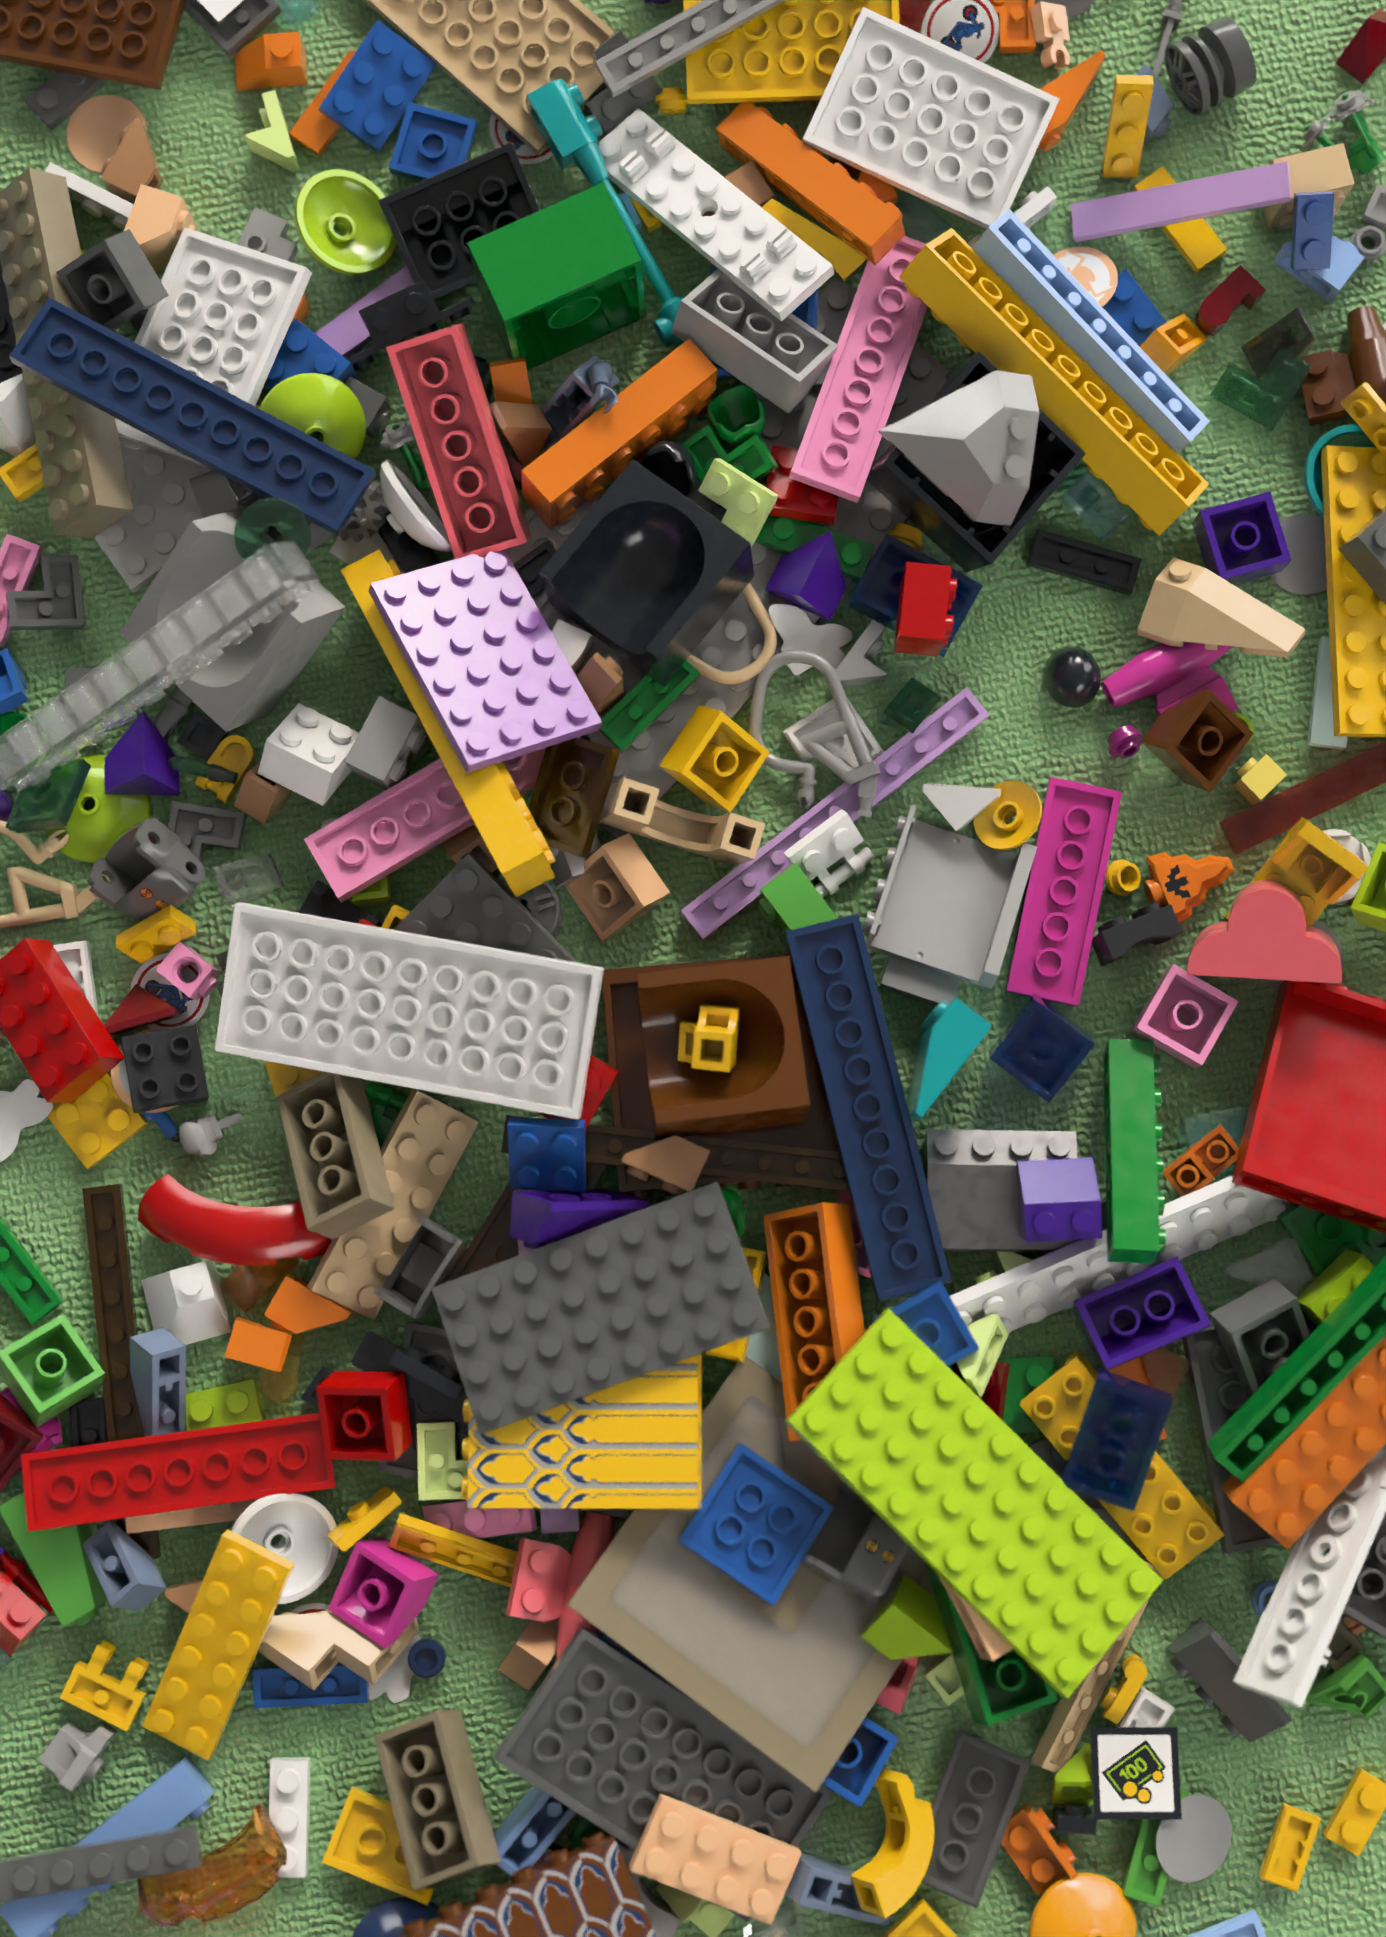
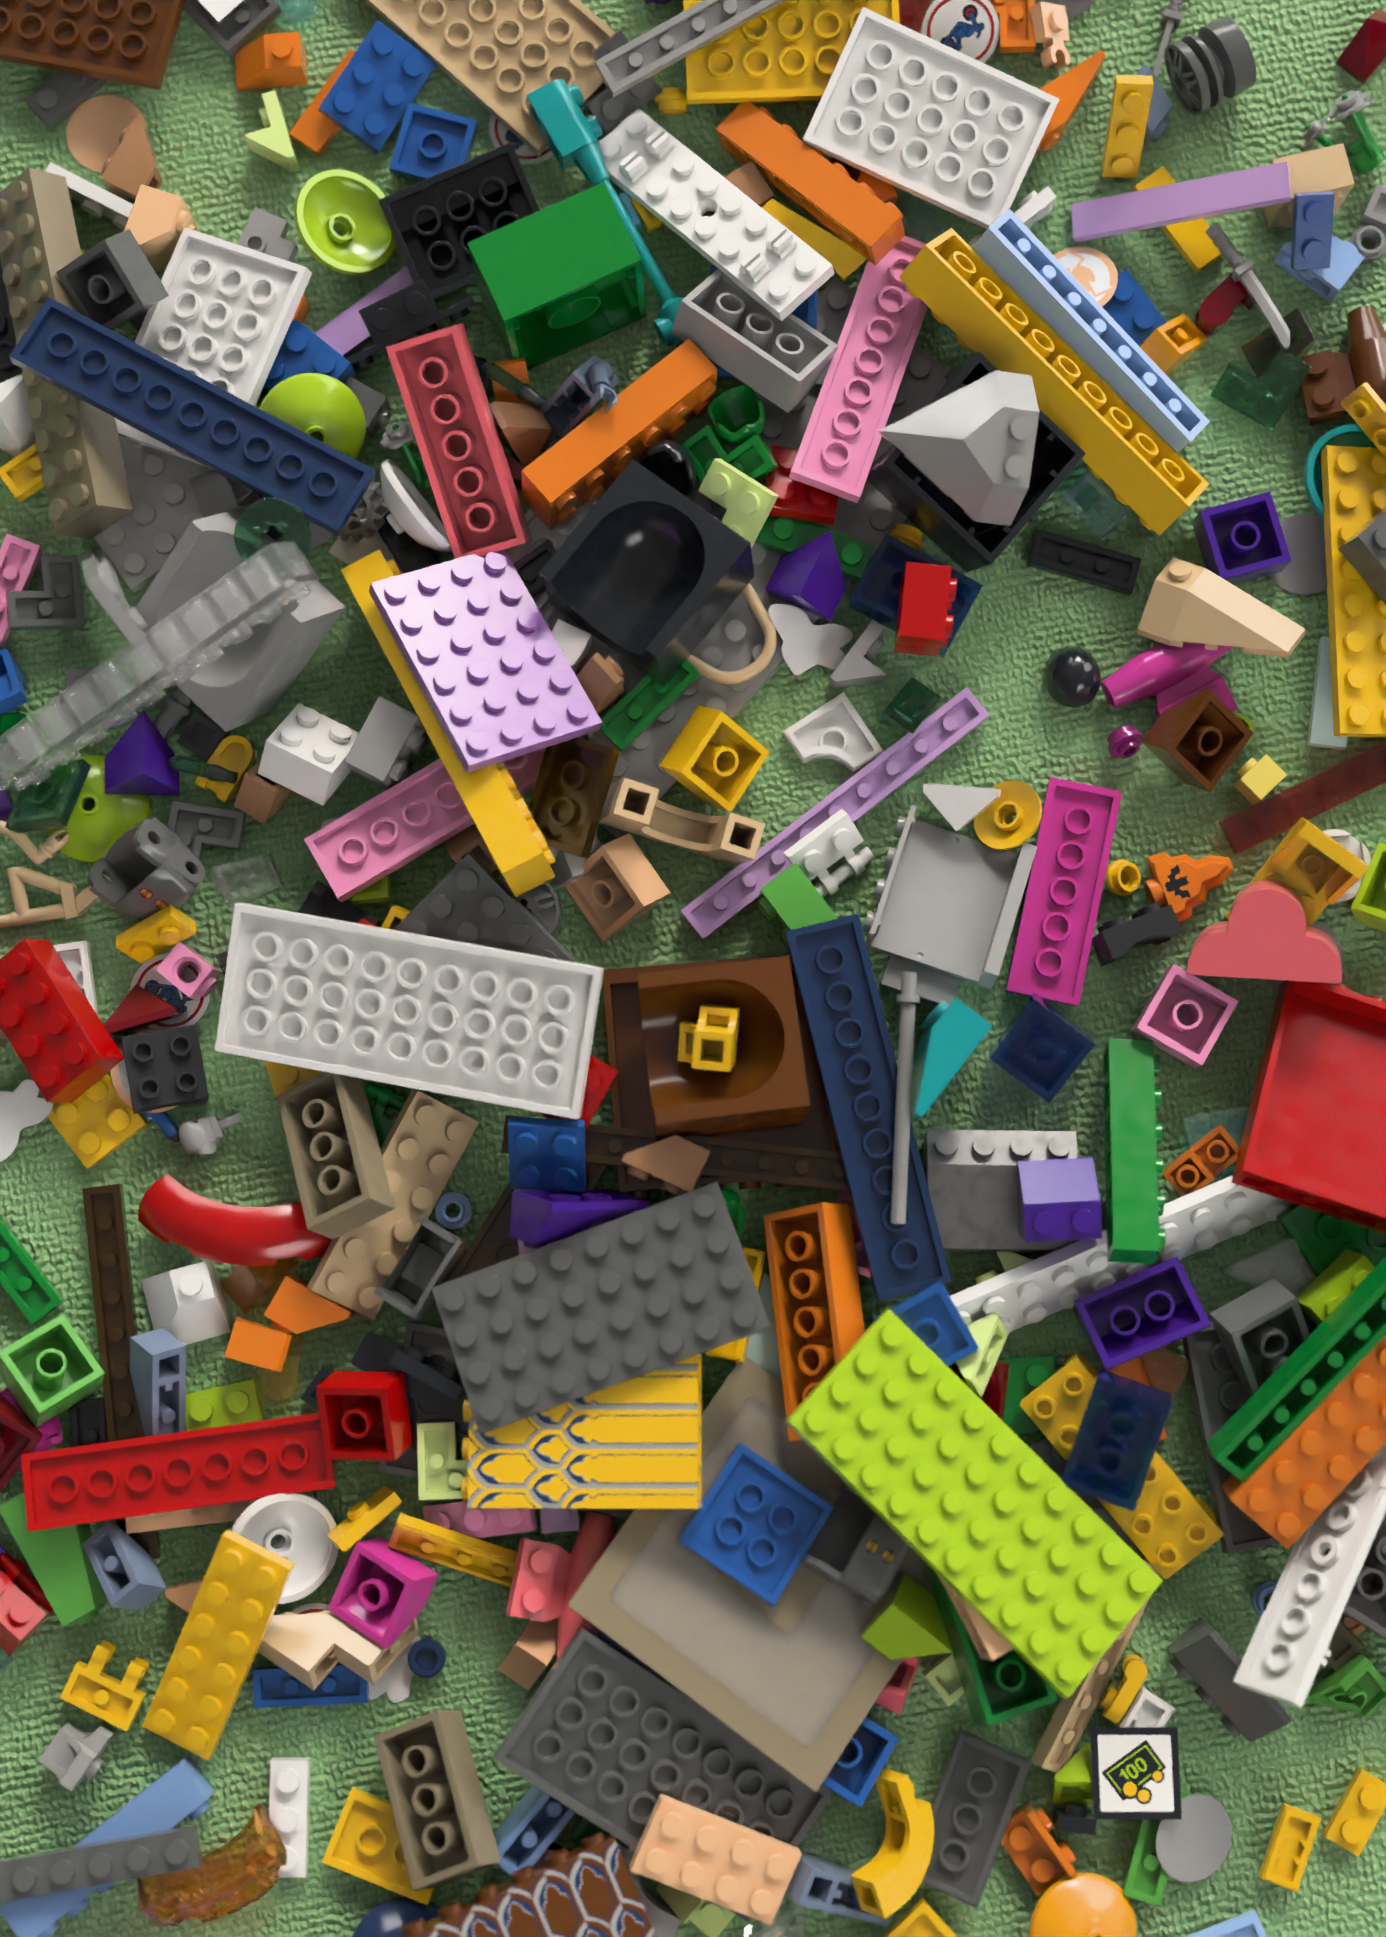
(104, 584): none -> light grey wing
(464, 1215): none -> medium blue plate
(513, 384): none -> piece
(868, 770): light grey piece -> none
(907, 1001): none -> light grey bar
(1244, 273): none -> light grey sword

